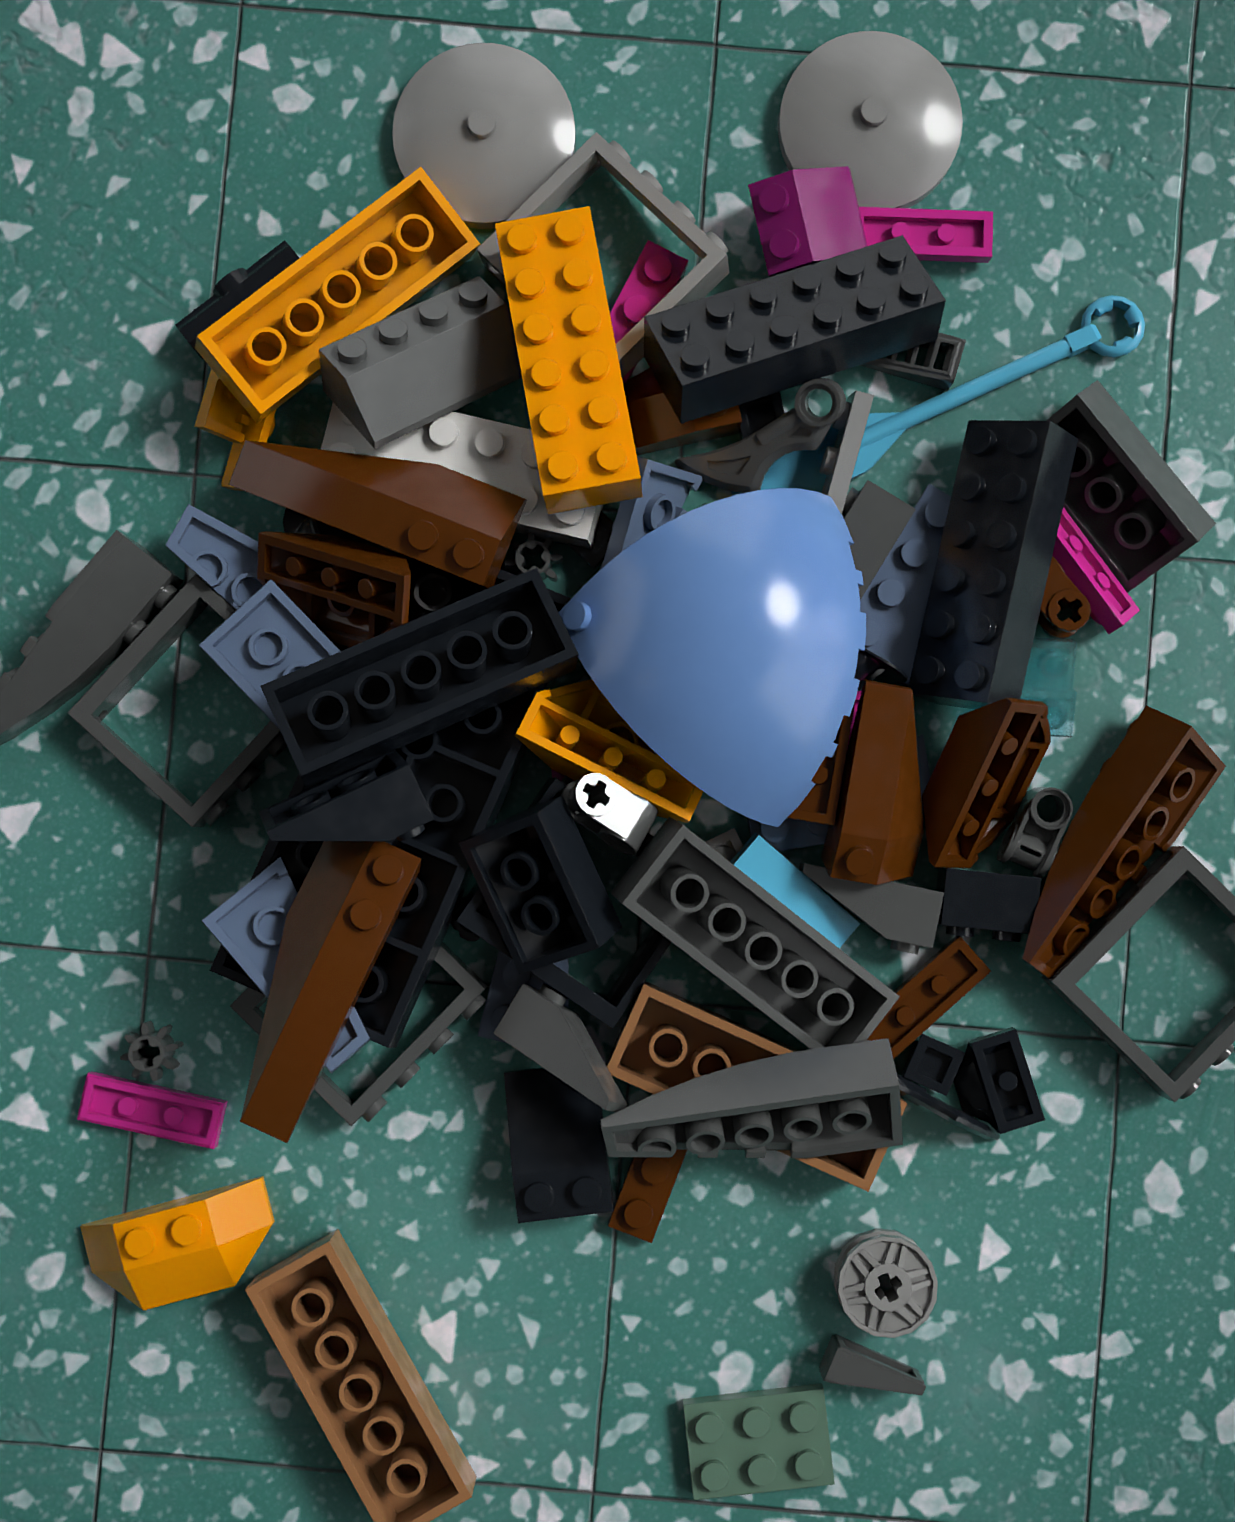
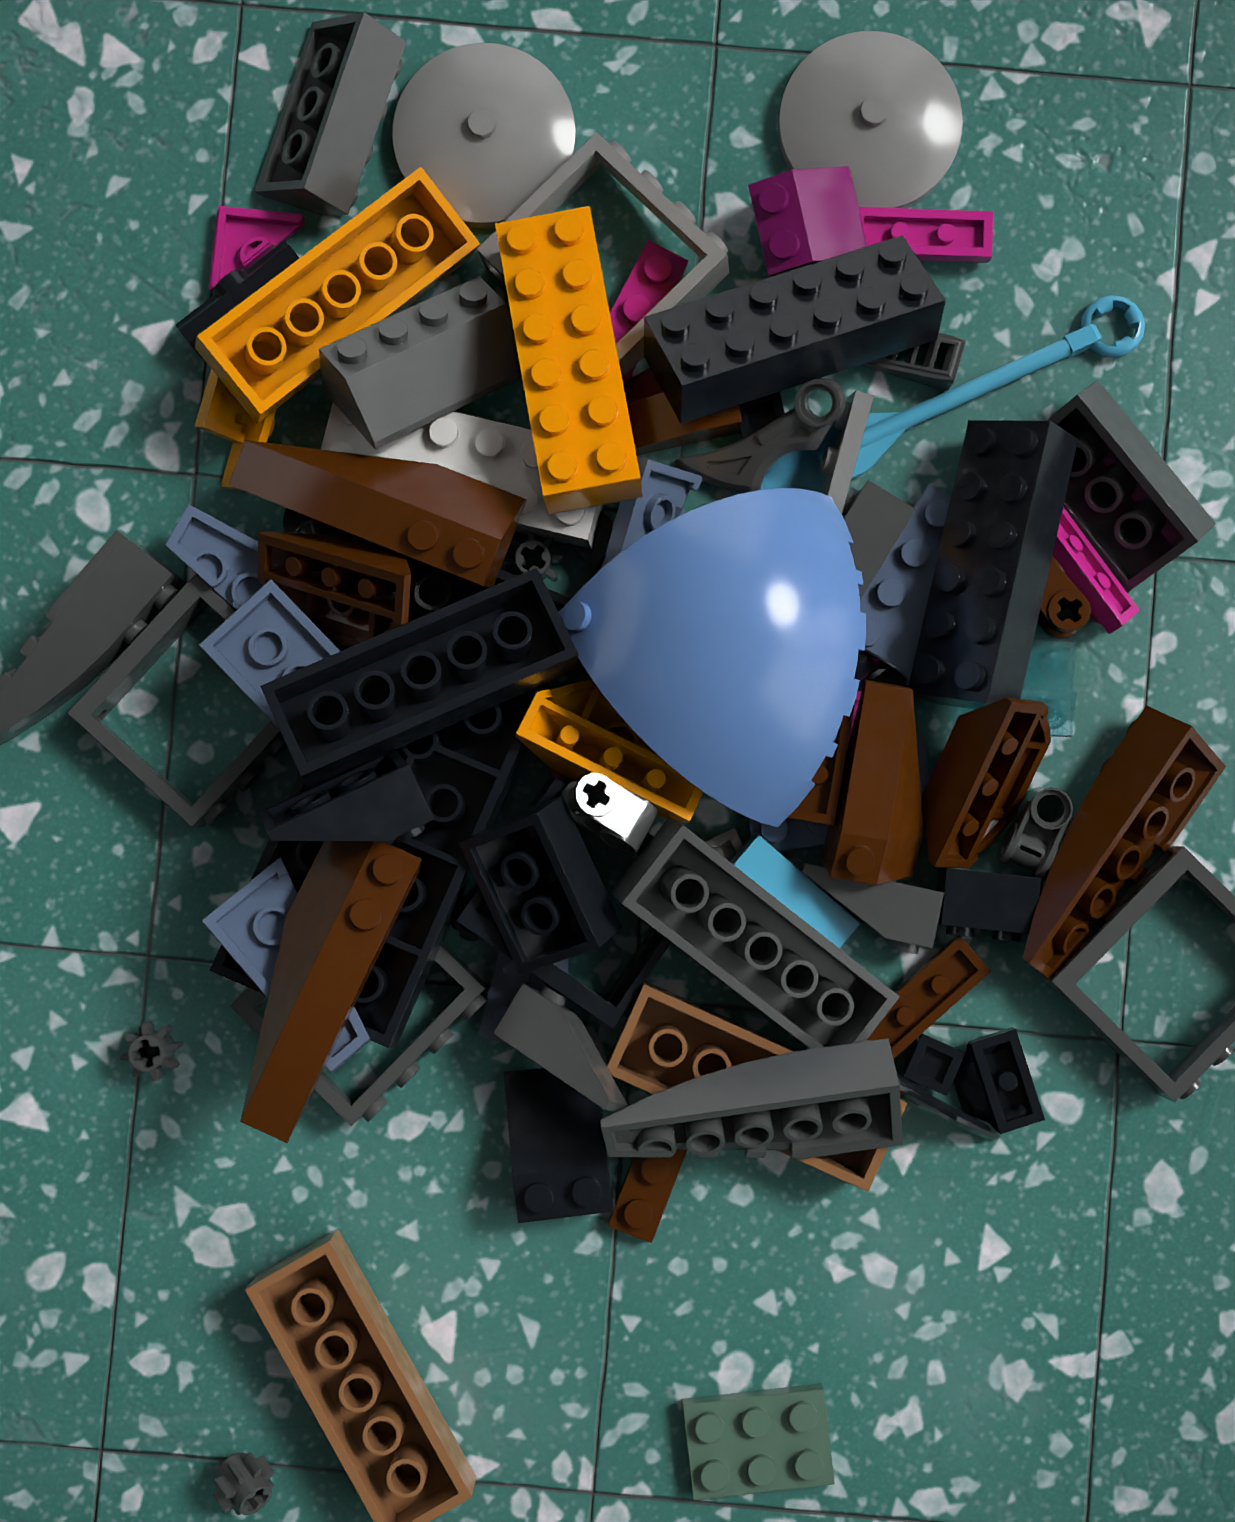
(152, 1110): dark pink tile -> none
(181, 1244): light orange wedge -> none
(244, 1483): none -> dark grey gear
(247, 236): none -> dark pink tile
(332, 115): none -> dark grey slope
(862, 1367): dark grey slope -> none
(910, 1275): light grey wheel -> none

